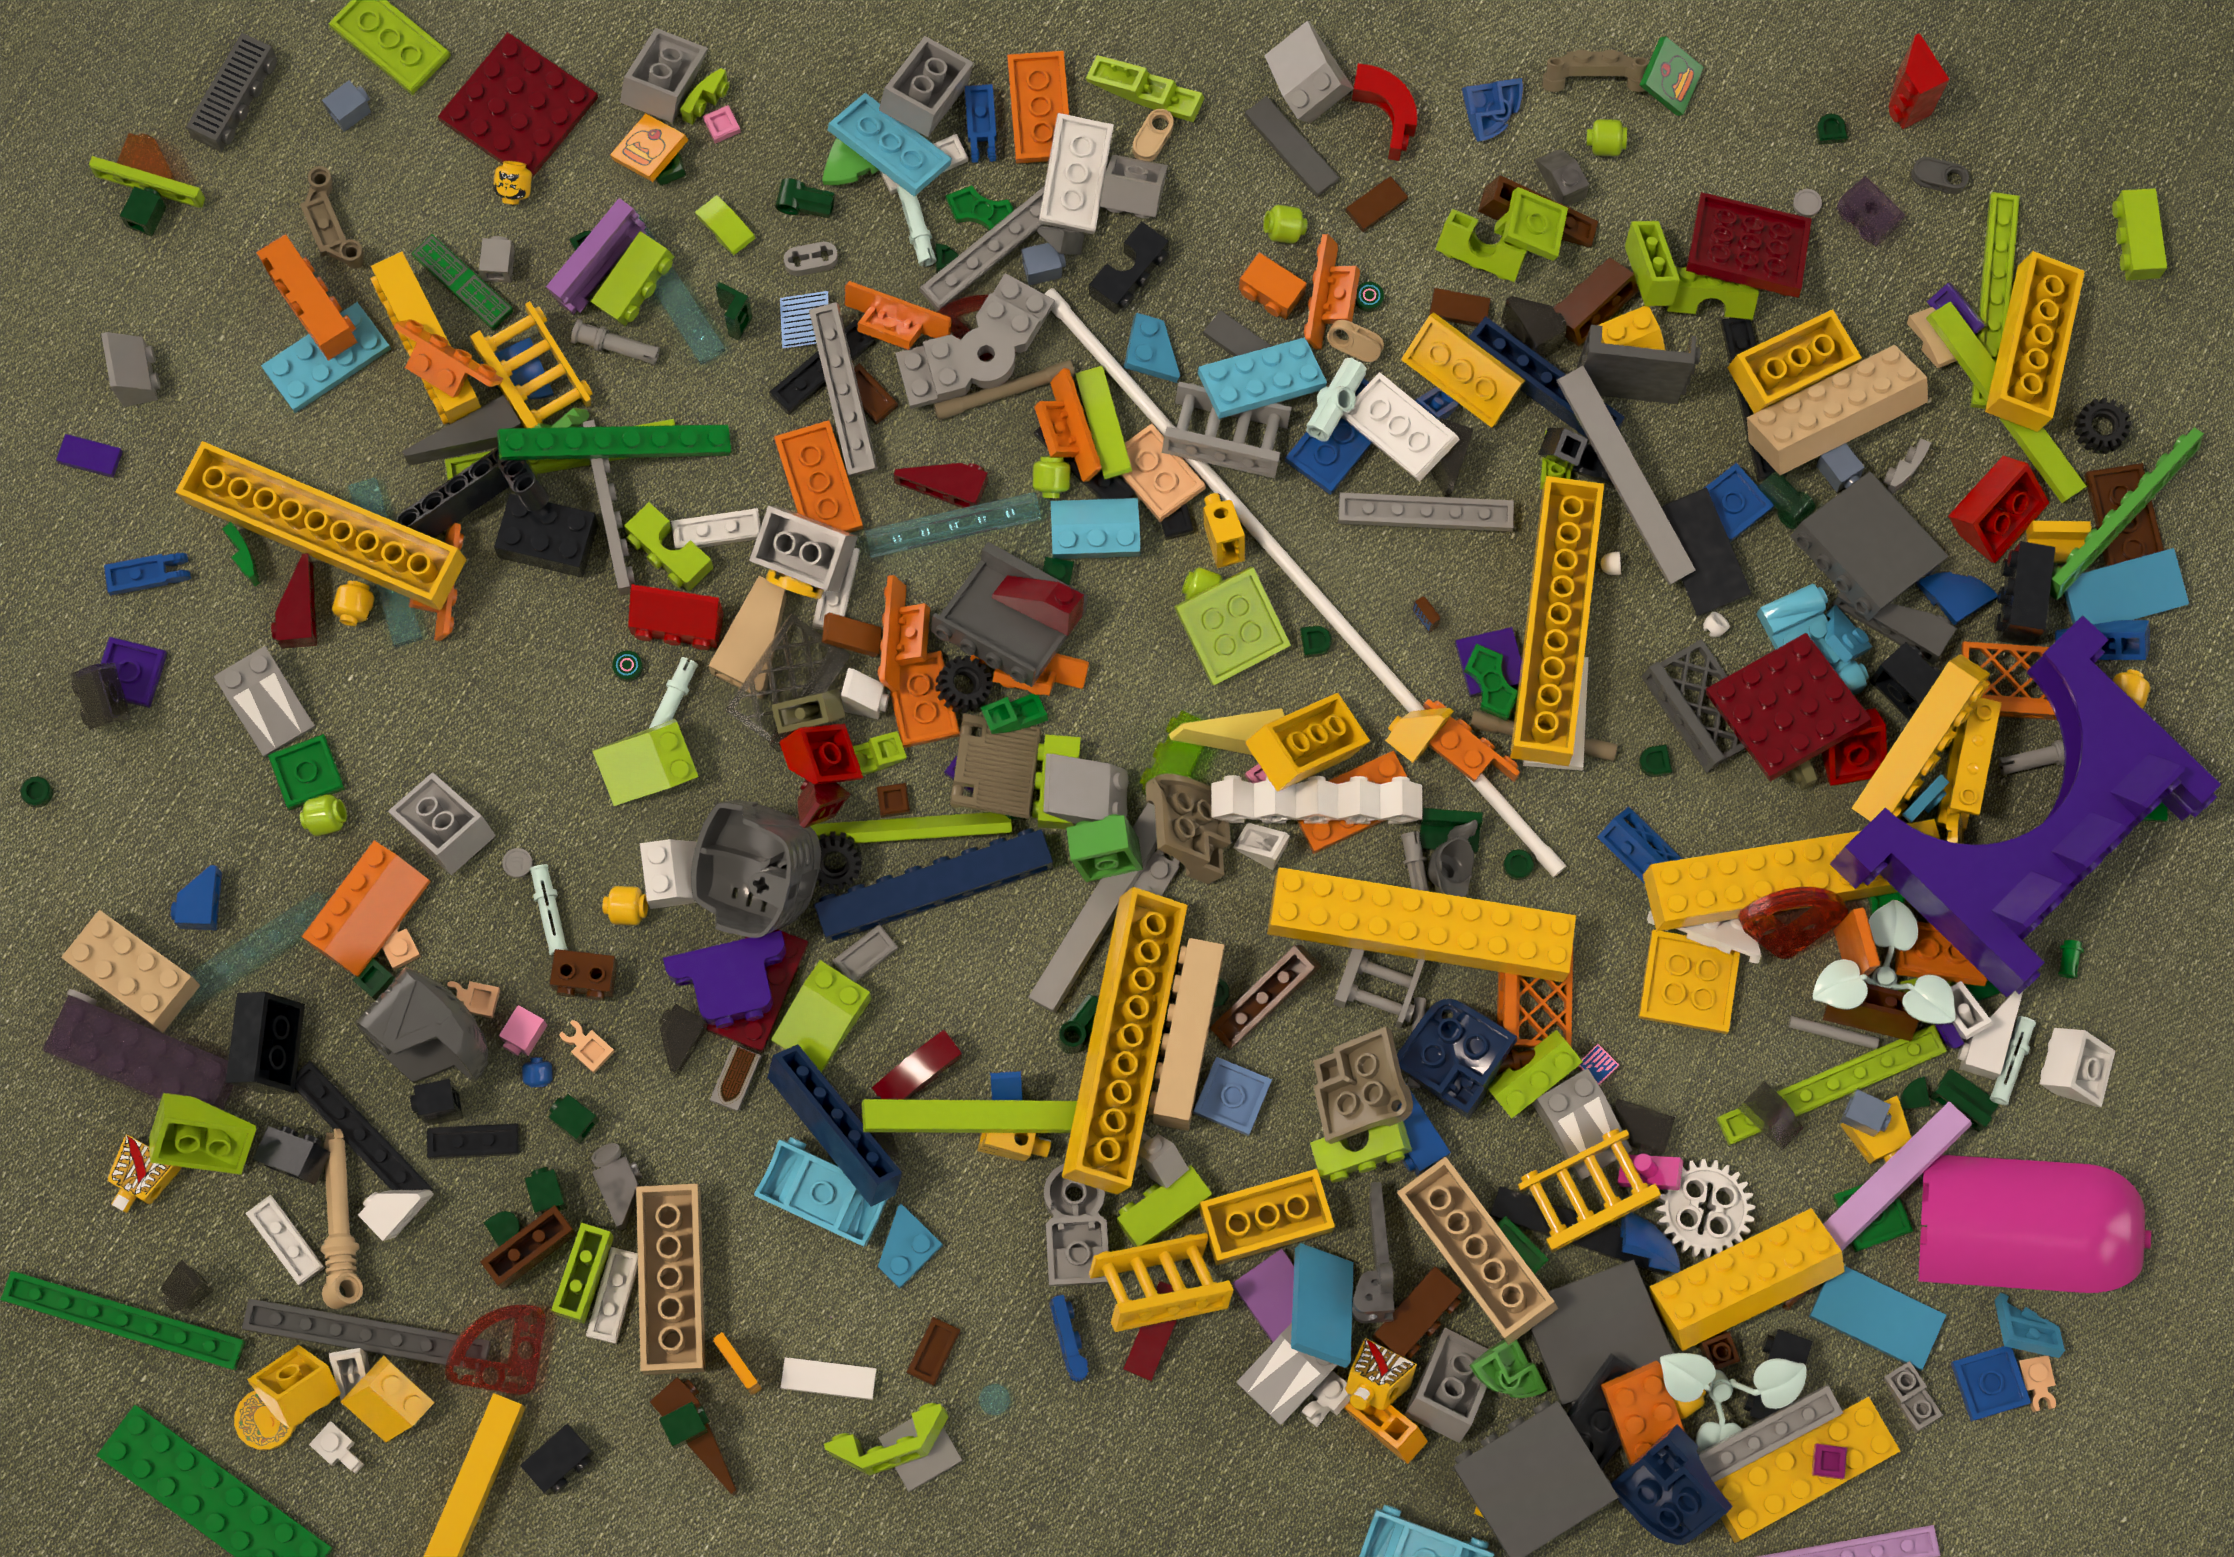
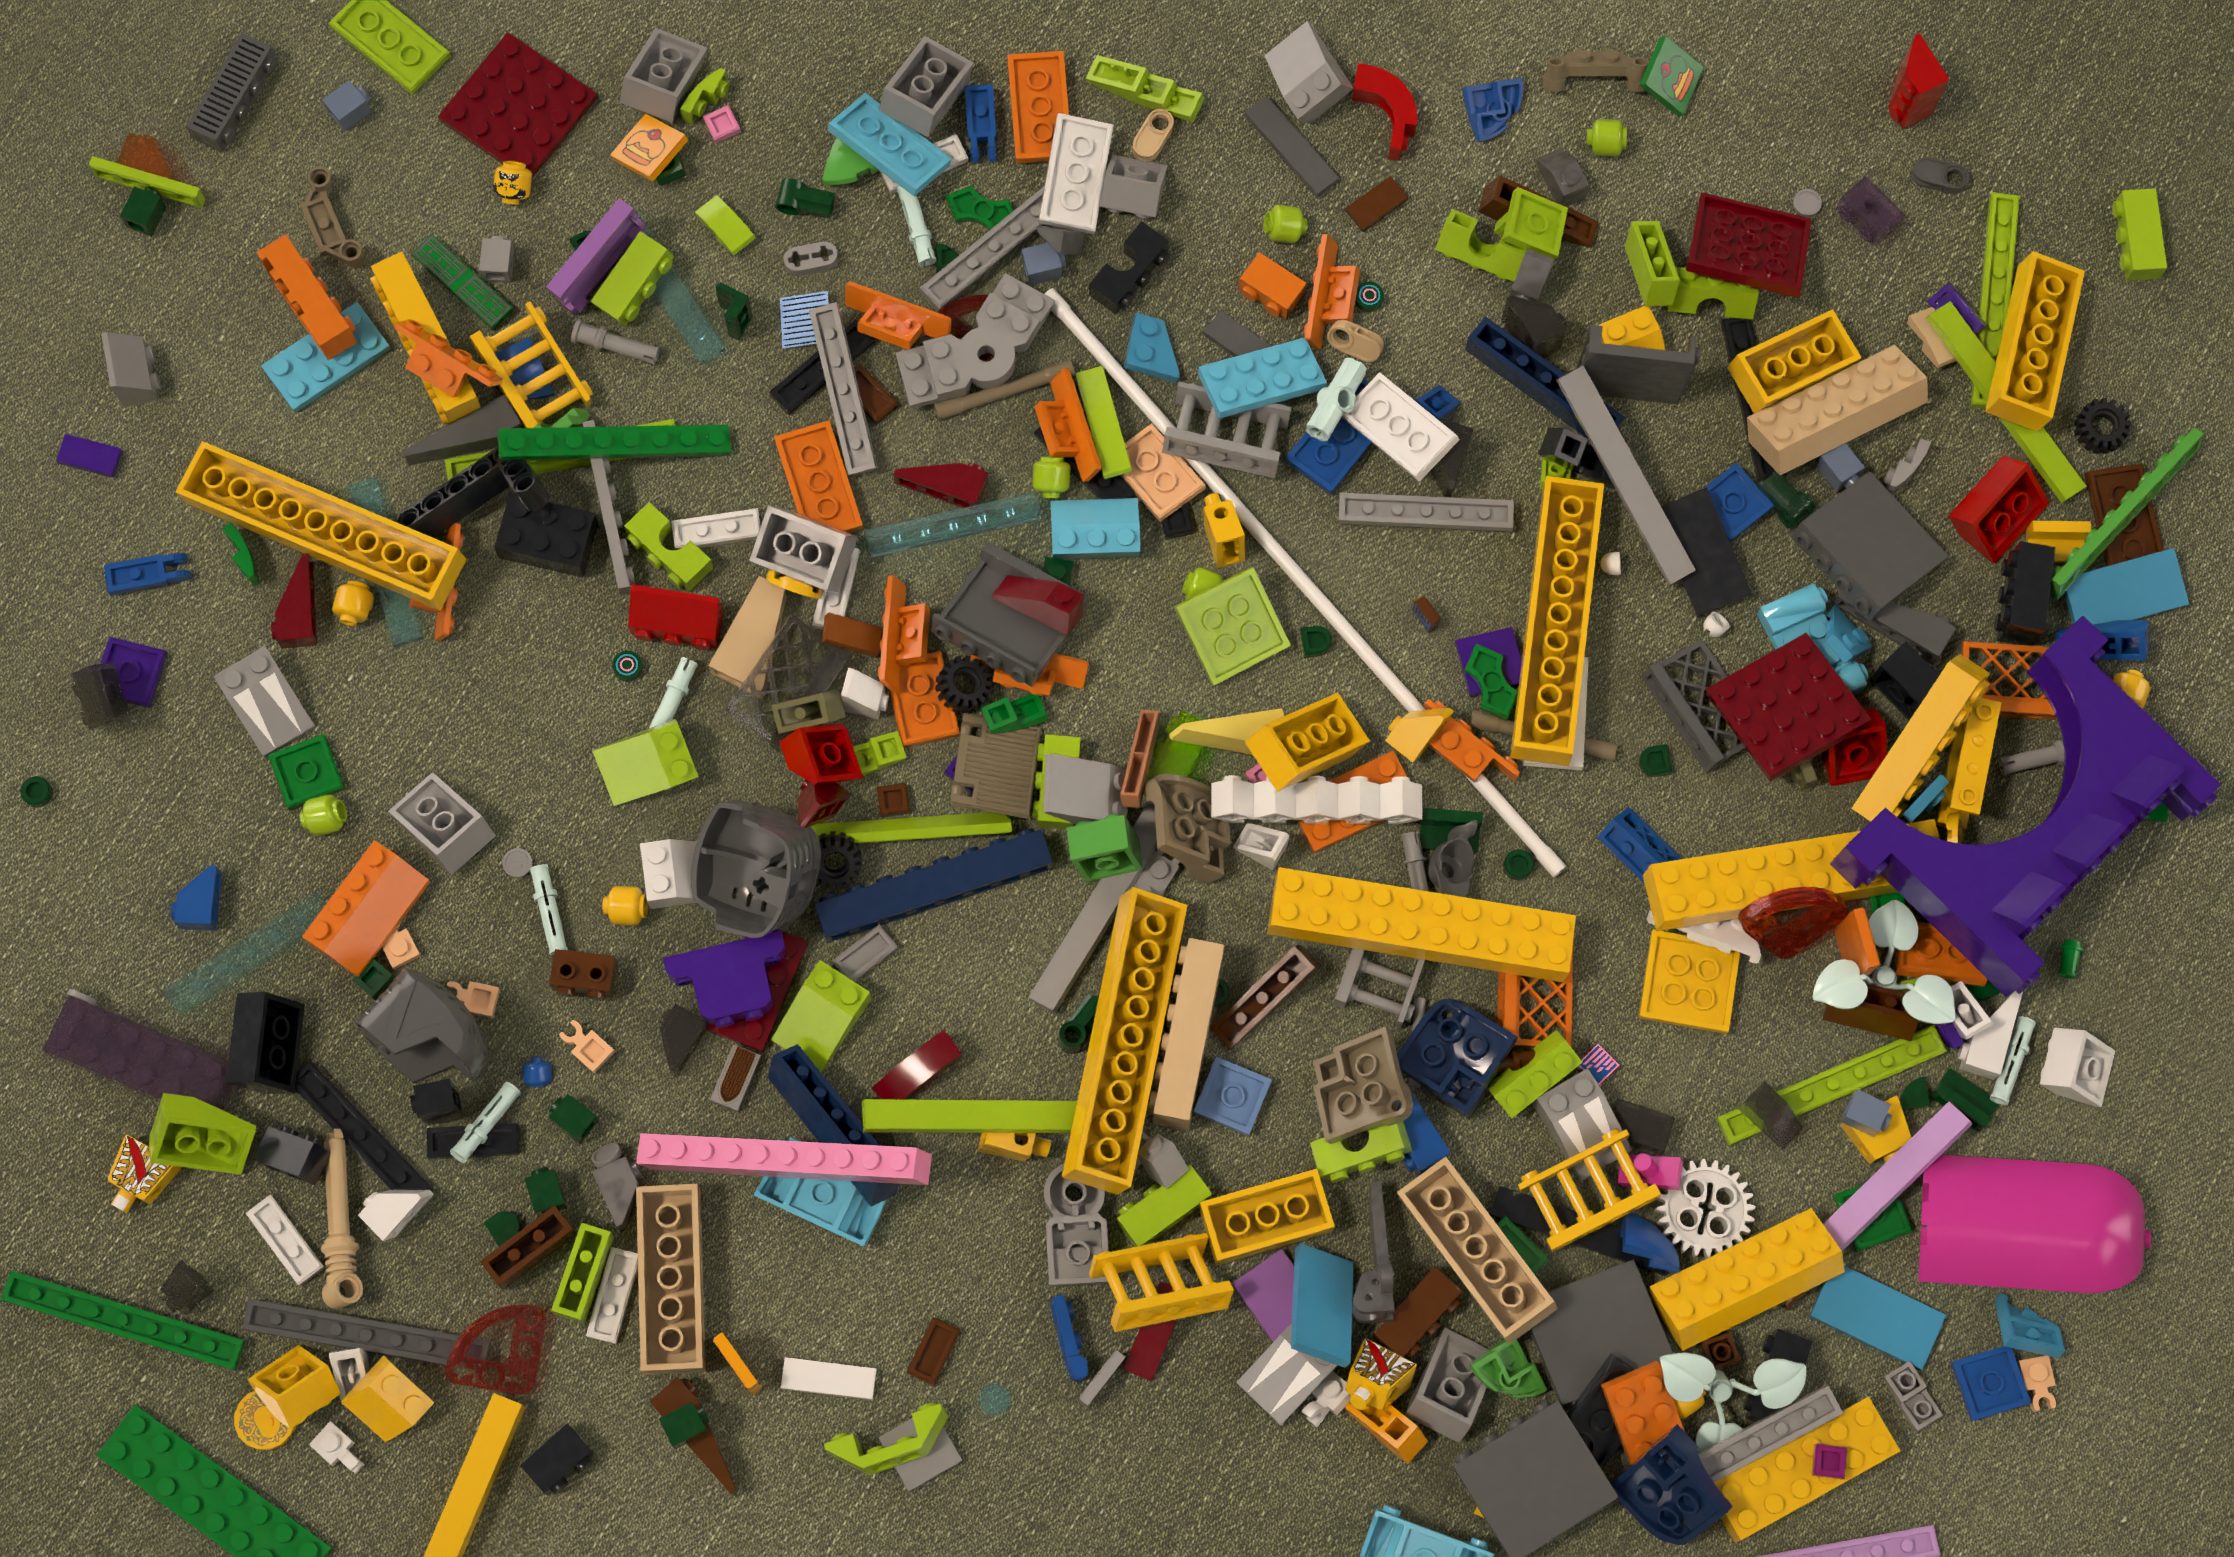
(131, 971): tan brick -> none
(477, 1132): none -> light aqua pin
(522, 1031): bright pink brick -> none
(784, 1159): none -> bright pink brick
(907, 1248): dark azure wing -> none
(1006, 1086): blue slope -> none
(1101, 1379): none -> light grey tile
(1140, 758): none -> nougat piece
(1459, 307): reddish brown tile -> none
(1462, 370): yellow plate -> none
(1532, 276): none -> flat silver slope
(1596, 299): reddish brown brick -> none
(1831, 129): dark green tile -> none
(1833, 1032): light grey bar -> none
(1956, 594): blue brick -> none

